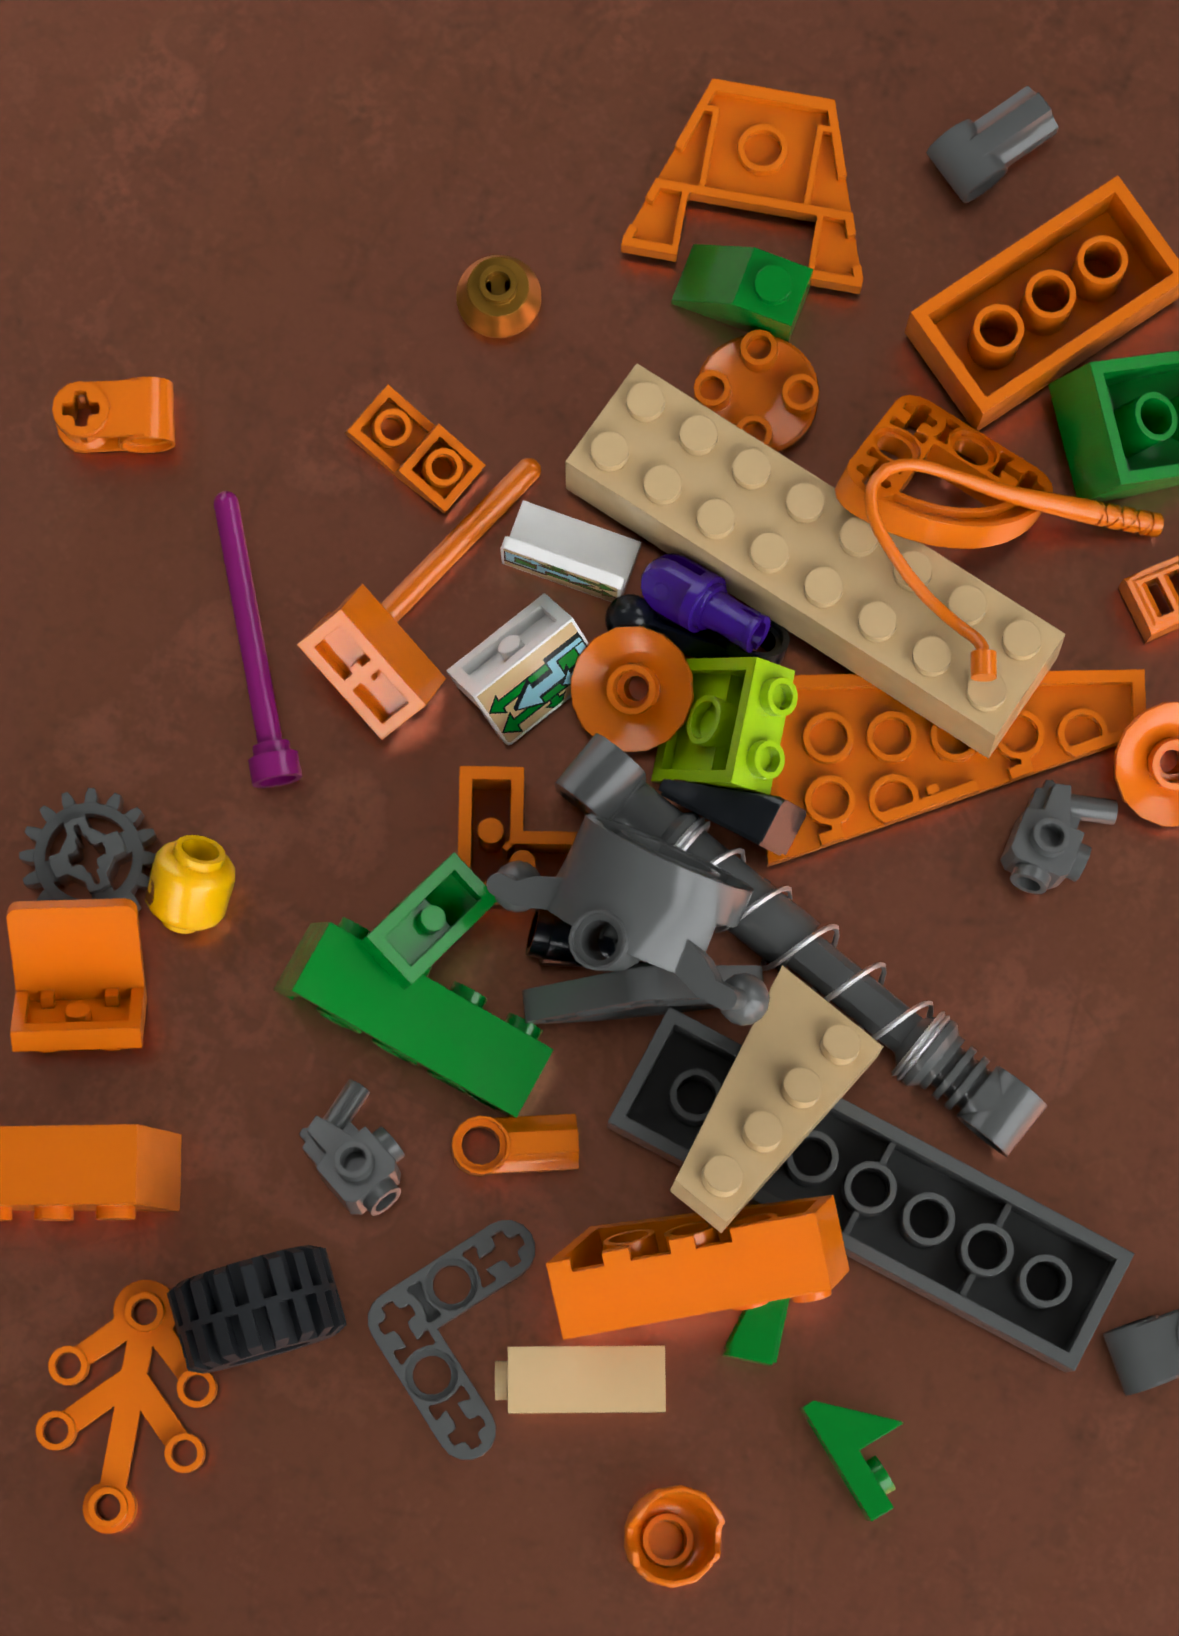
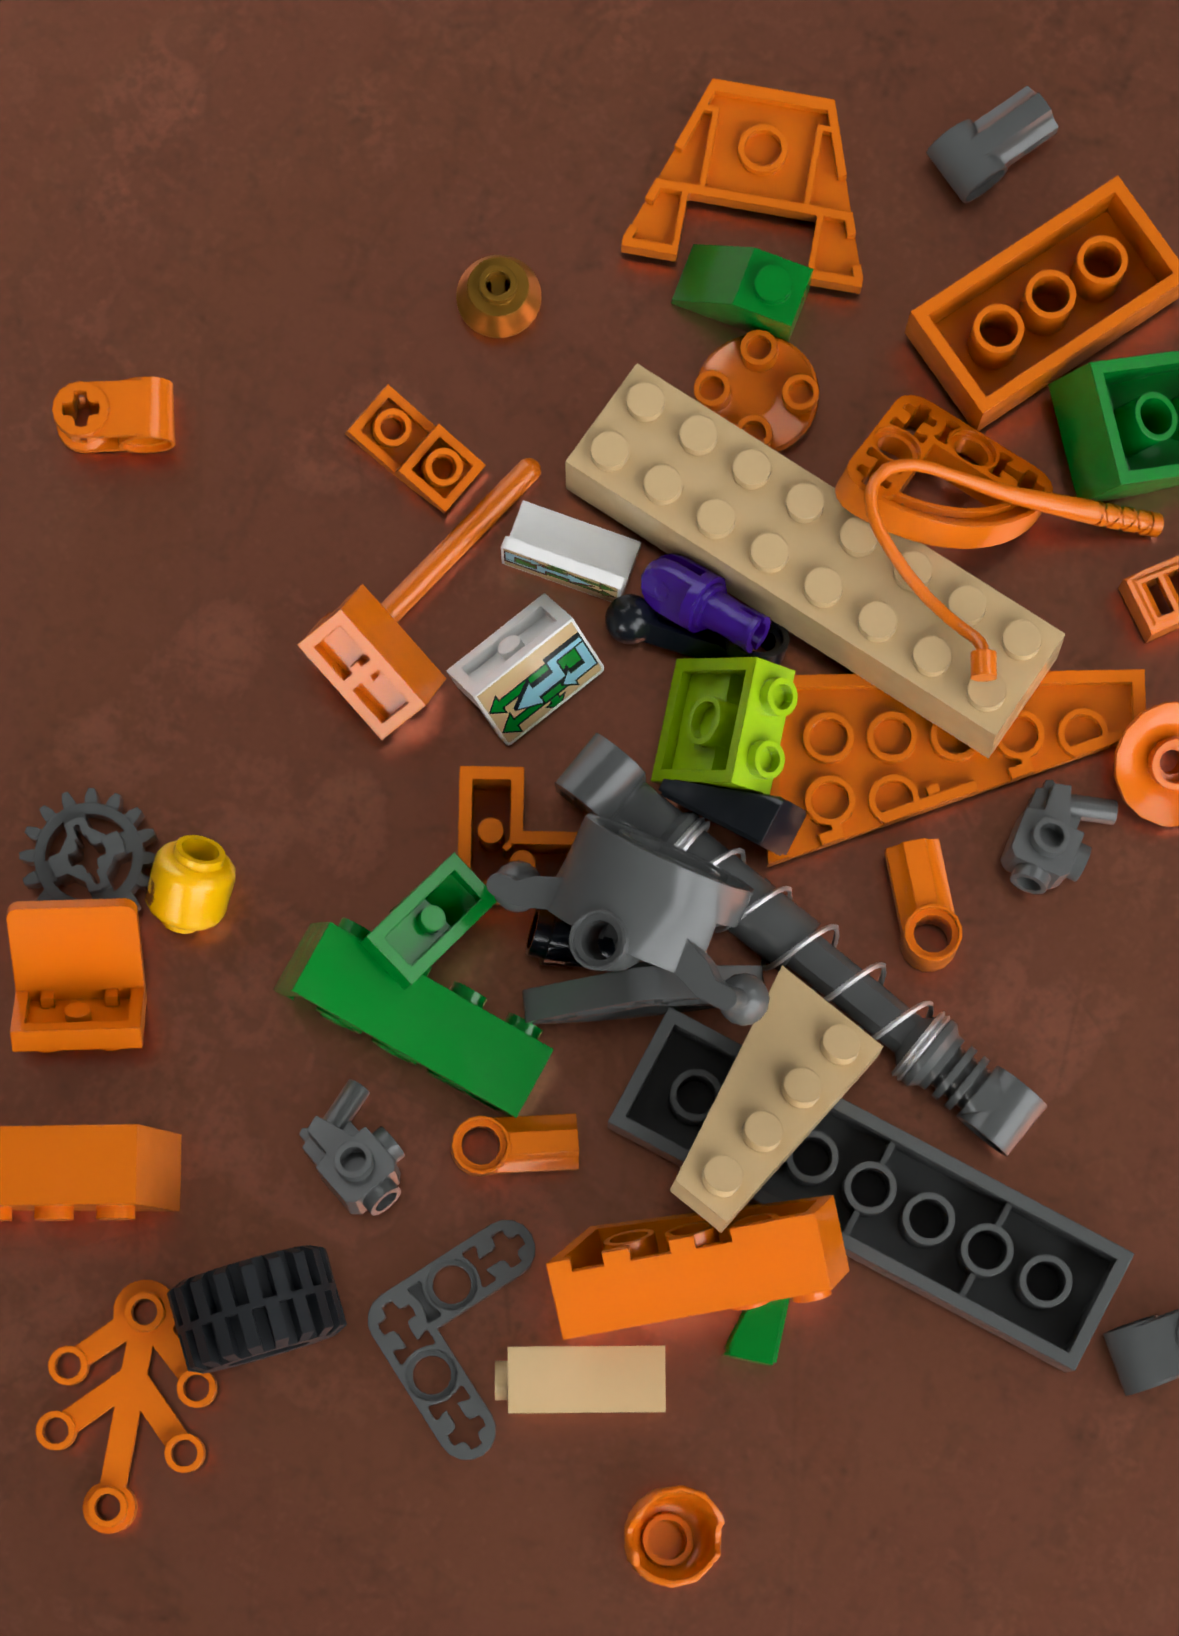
(272, 758): magenta piece -> none
(603, 694): orange dish -> none
(842, 1436): green slope -> none
(922, 898): none -> orange piece

